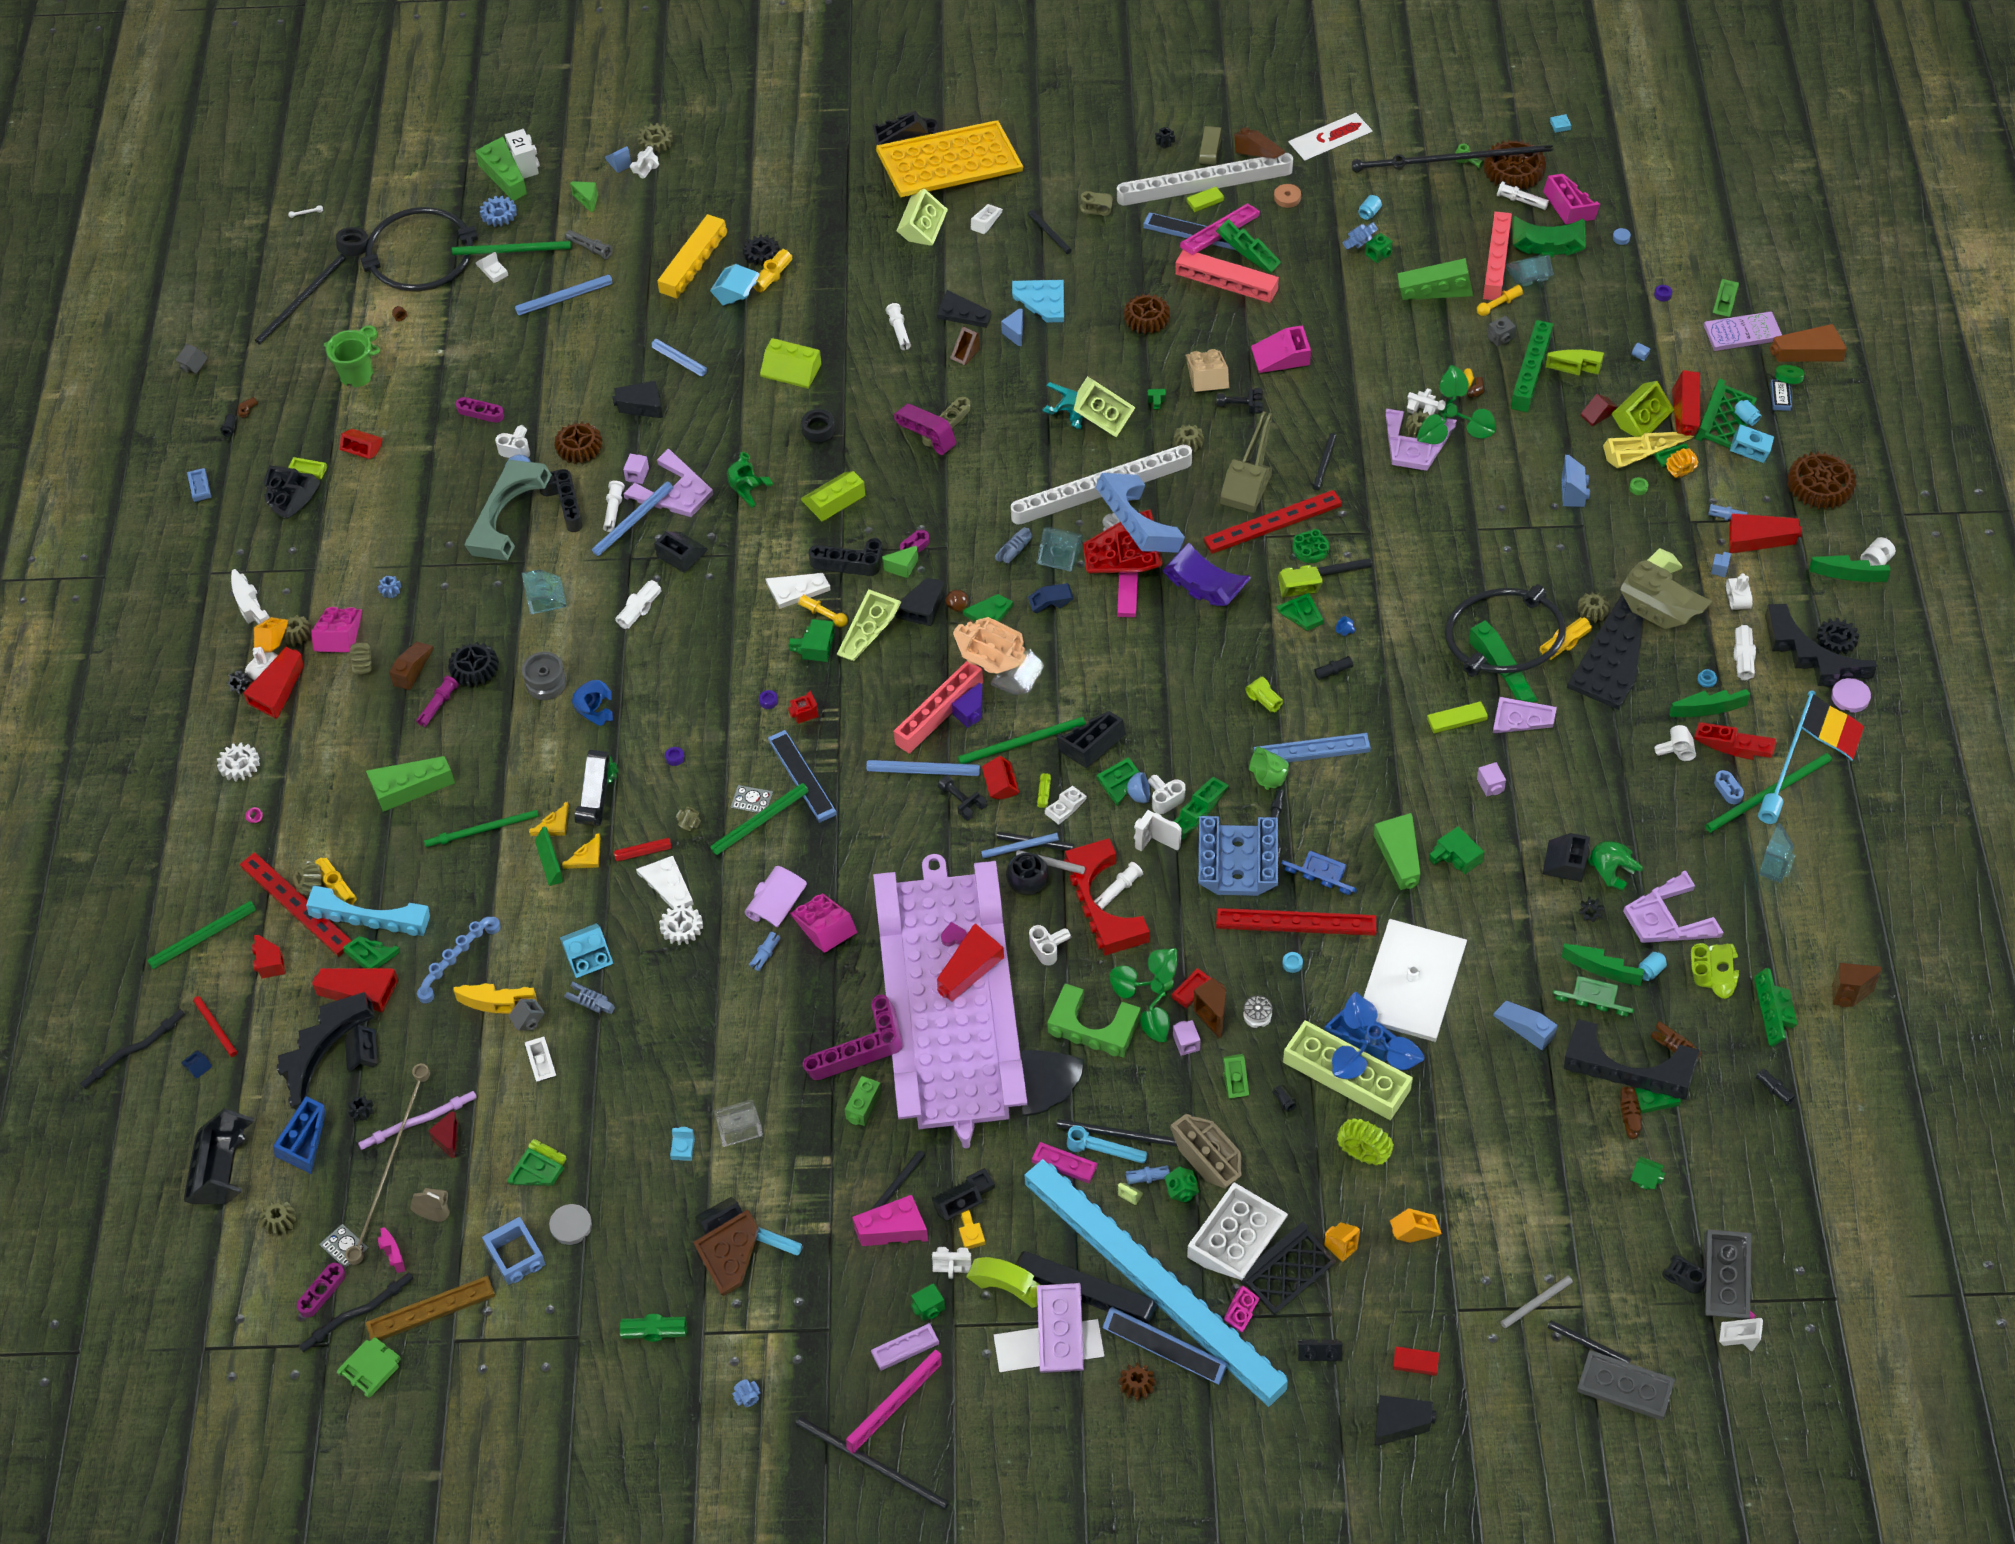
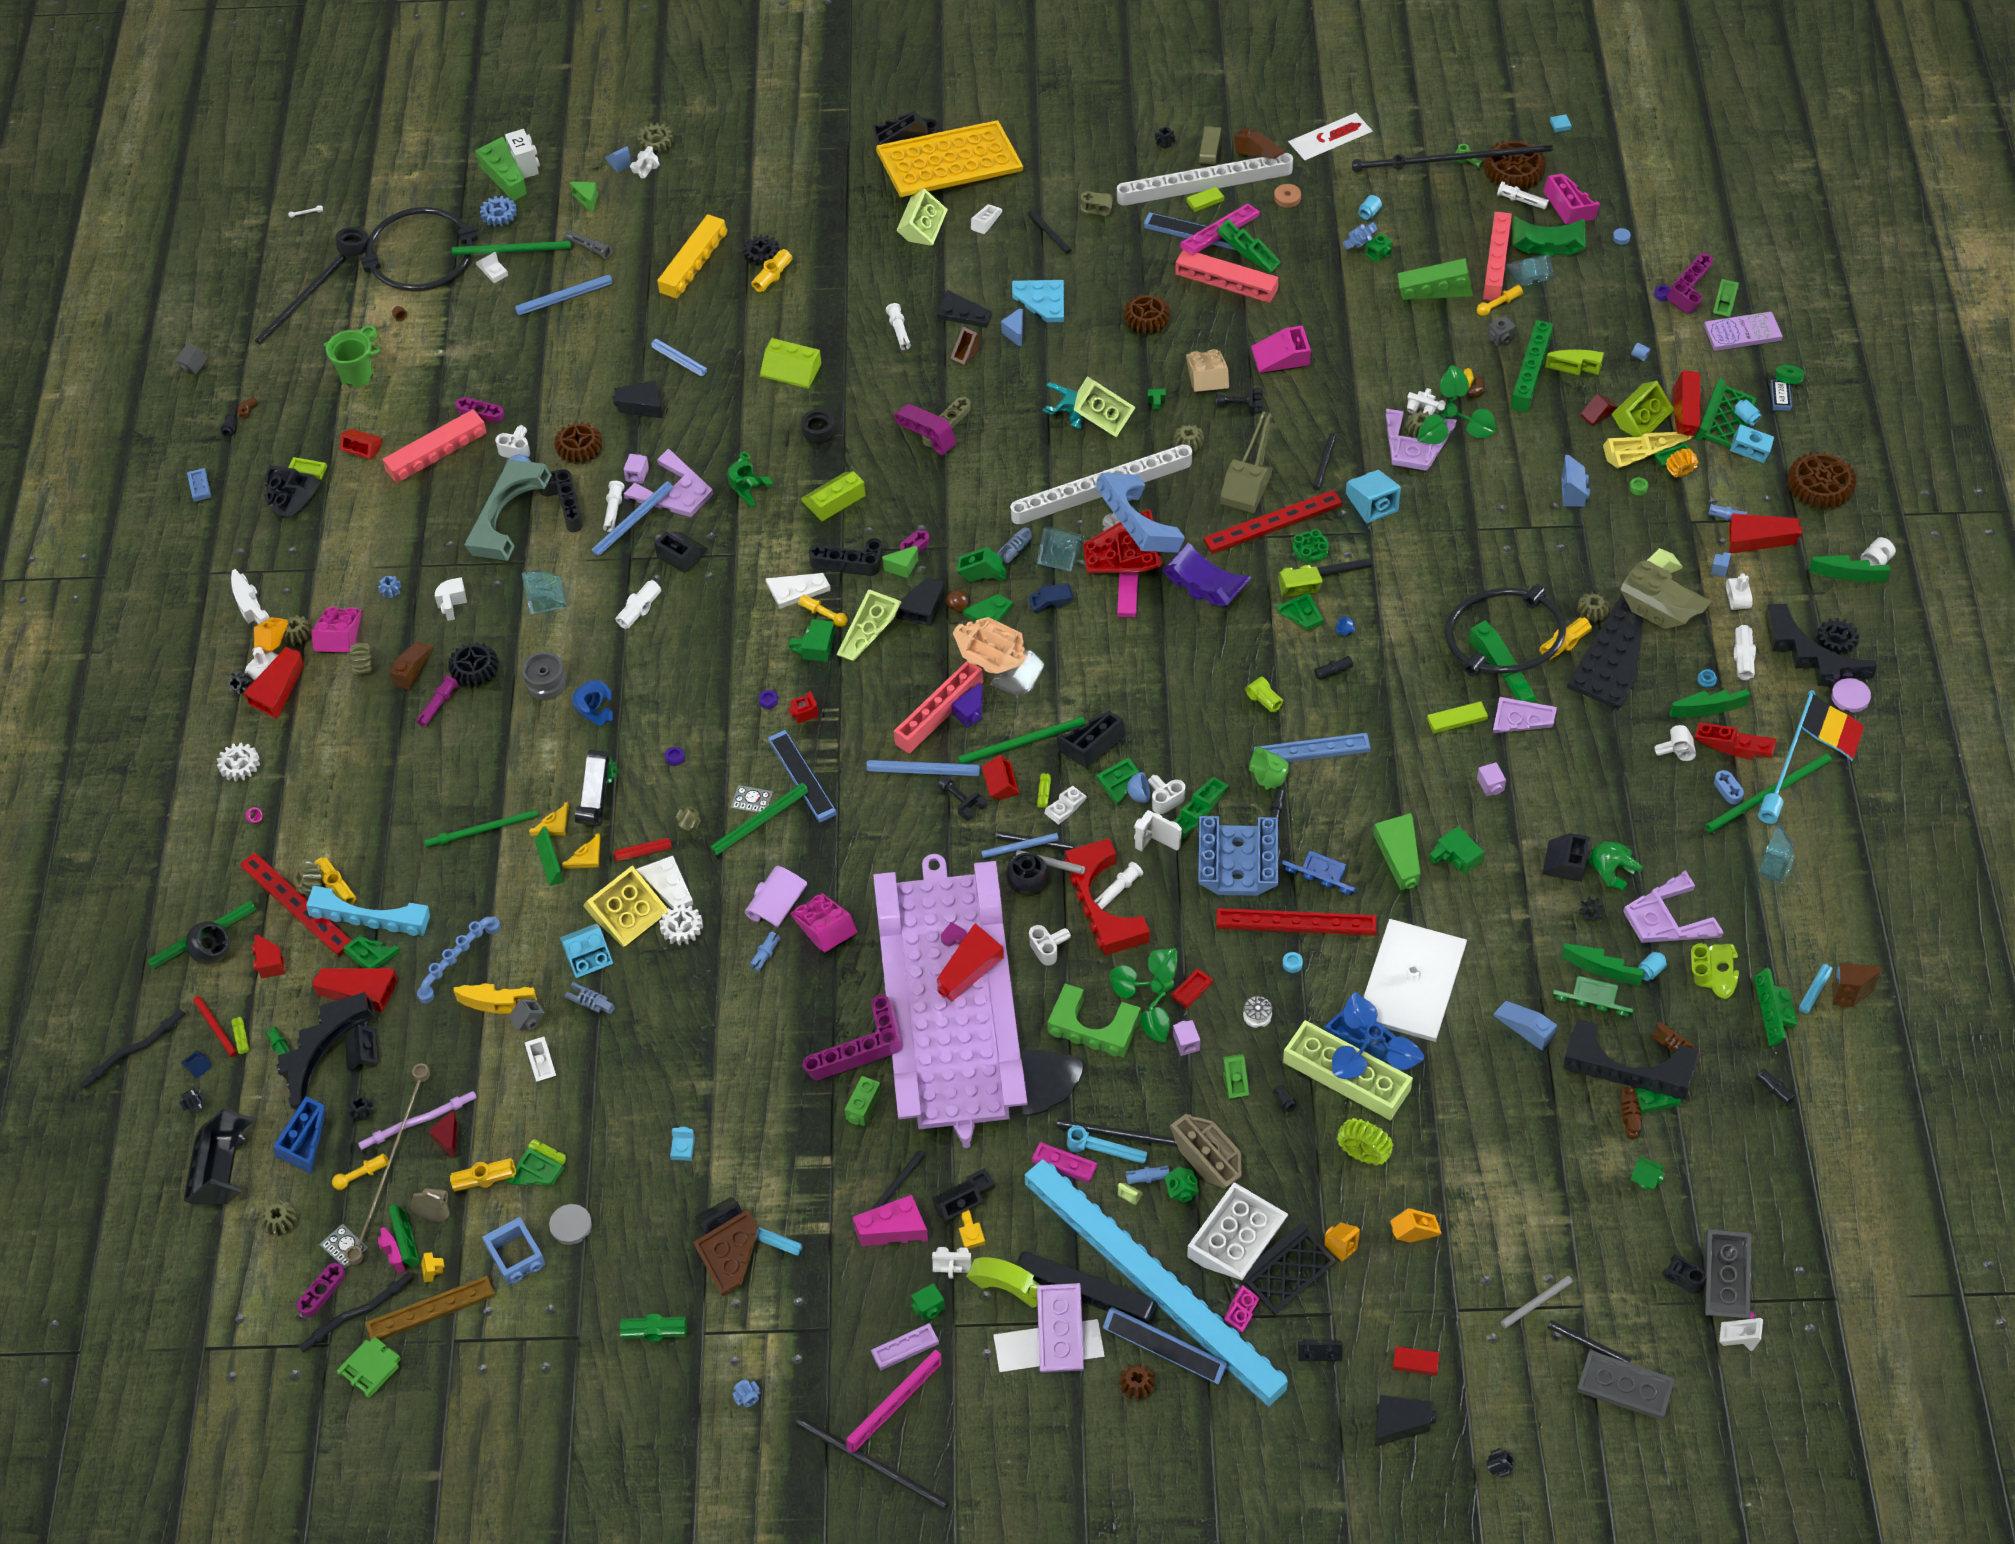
(192, 1100): none -> black gear
(215, 938): none -> black wheel
(240, 1035): none -> lime axle
(278, 1042): none -> green axle
(341, 1180): none -> yellow pin
(404, 1235): none -> green tile
(409, 781): bright green wedge -> none
(431, 1266): none -> yellow tile
(434, 446): none -> coral brick
(449, 594): none -> white brick
(473, 1176): none -> yellow piece
(626, 907): none -> light yellow slope
(734, 284): medium azure slope -> none
(738, 1122): clear slope -> none
(981, 564): none -> green hinge
(1210, 1005): reddish brown slope -> none
(1374, 495): none -> medium azure slope
(1500, 1462): none -> black gear
(1682, 290): none -> magenta beam
(1809, 345): dark orange slope -> none
(1815, 988): none -> medium azure axle

